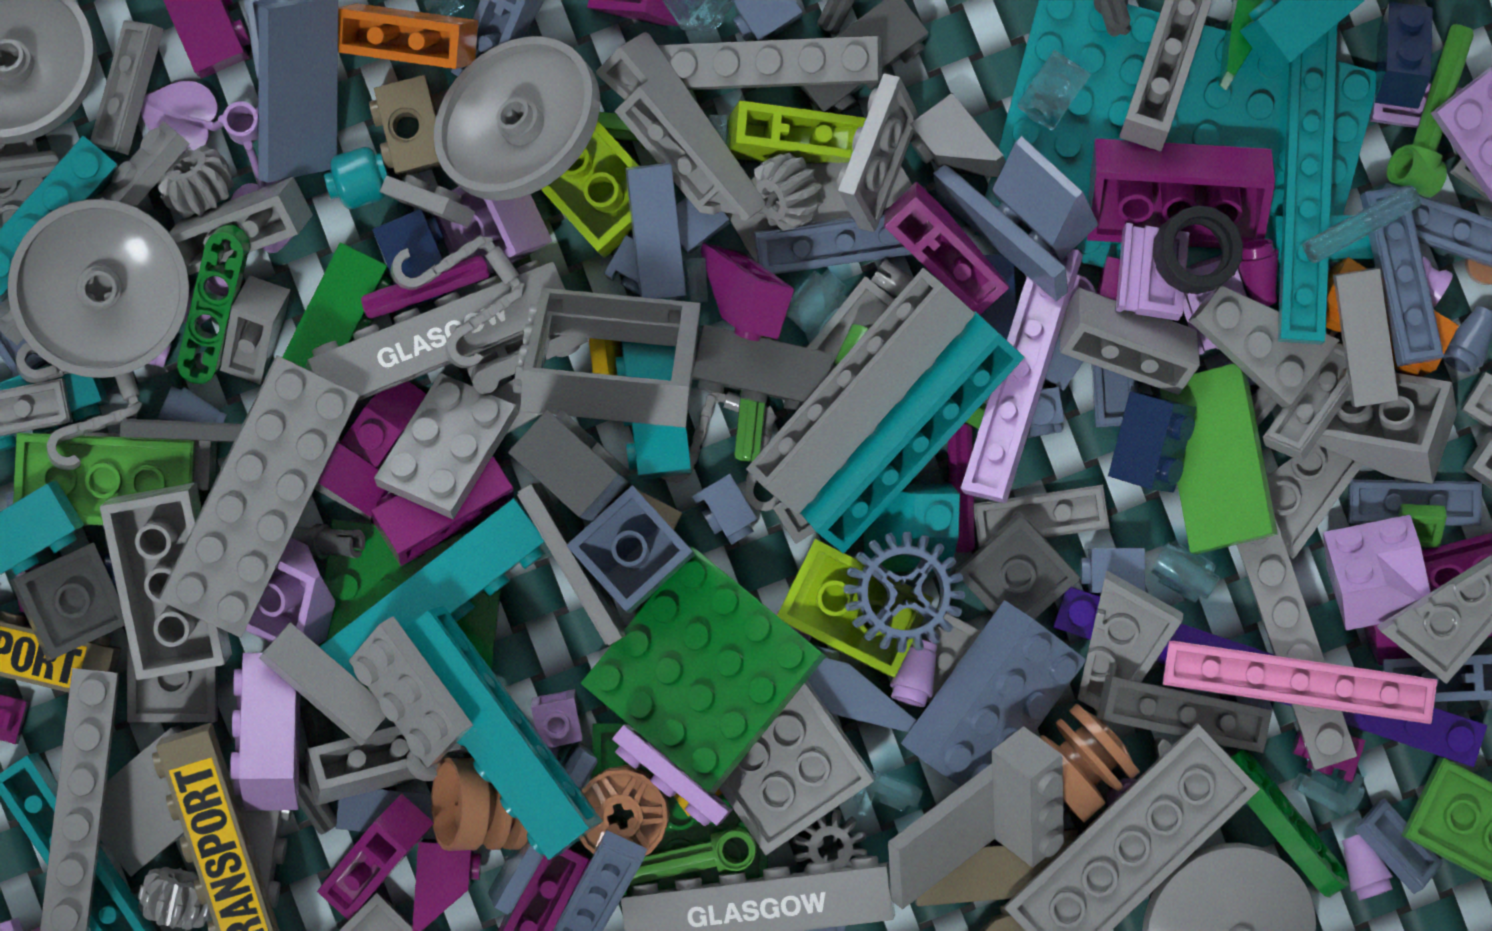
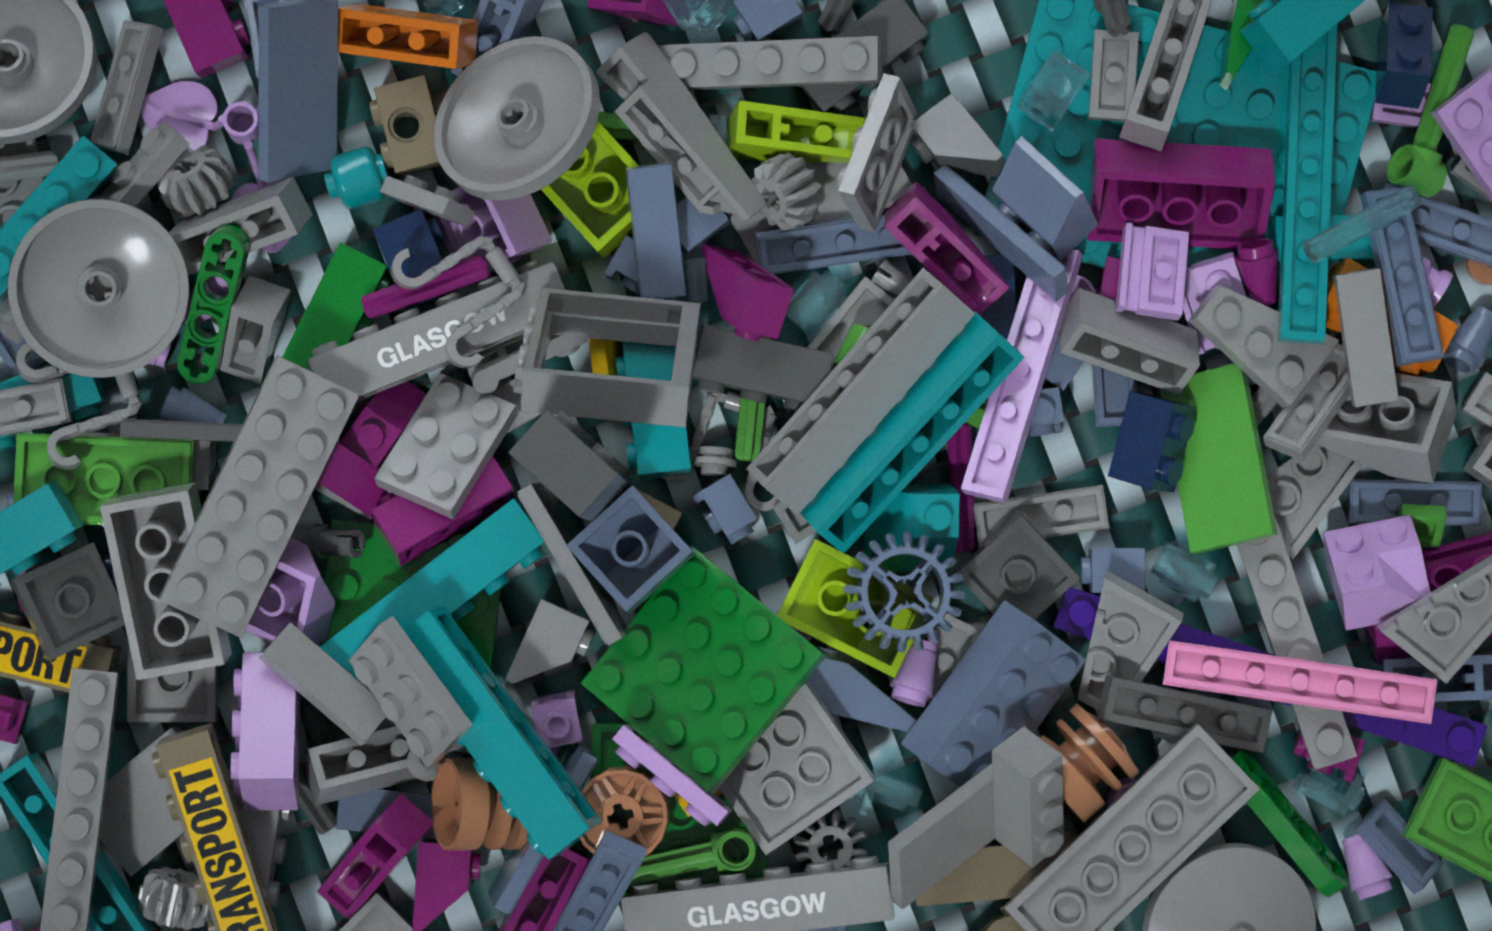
(550, 641): none -> light grey slope
(715, 460): none -> light grey plate
(1112, 75): none -> light grey plate
(1224, 231): black tyre -> none

